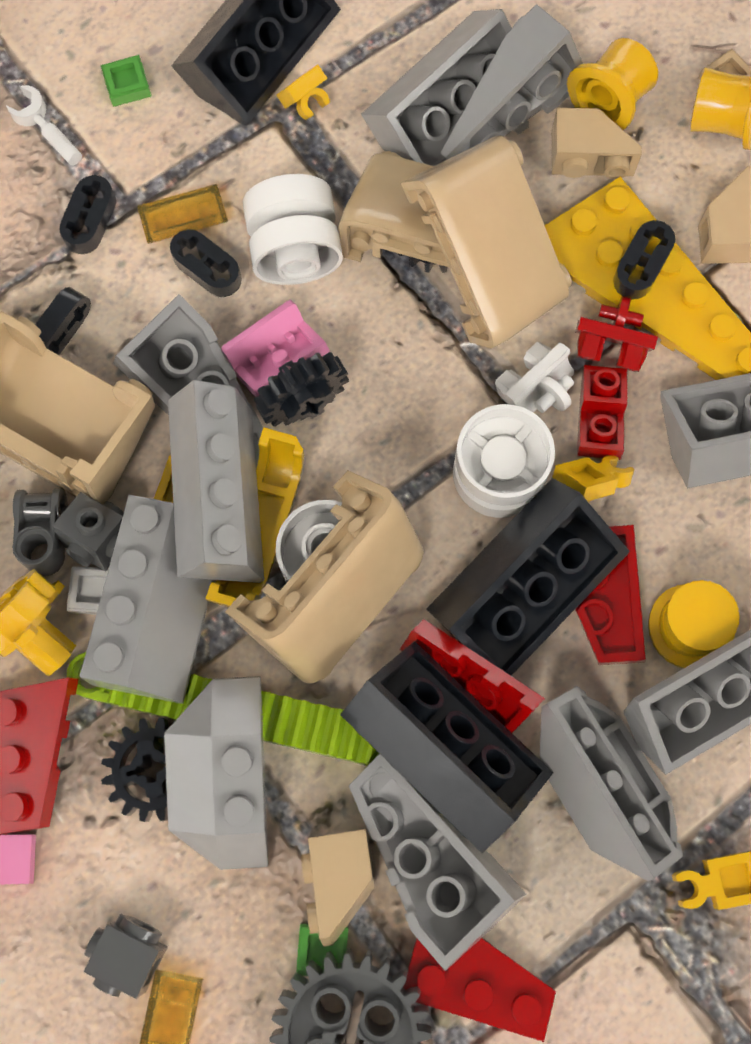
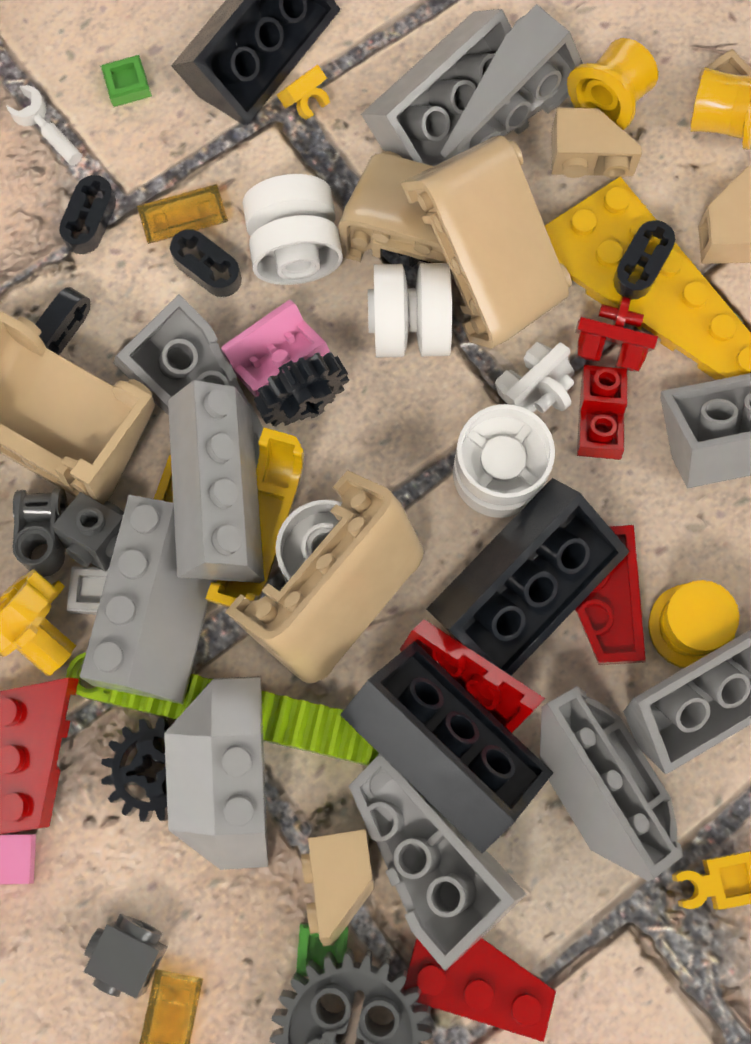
(404, 310): none -> white wheel
(593, 478): yellow plate -> none

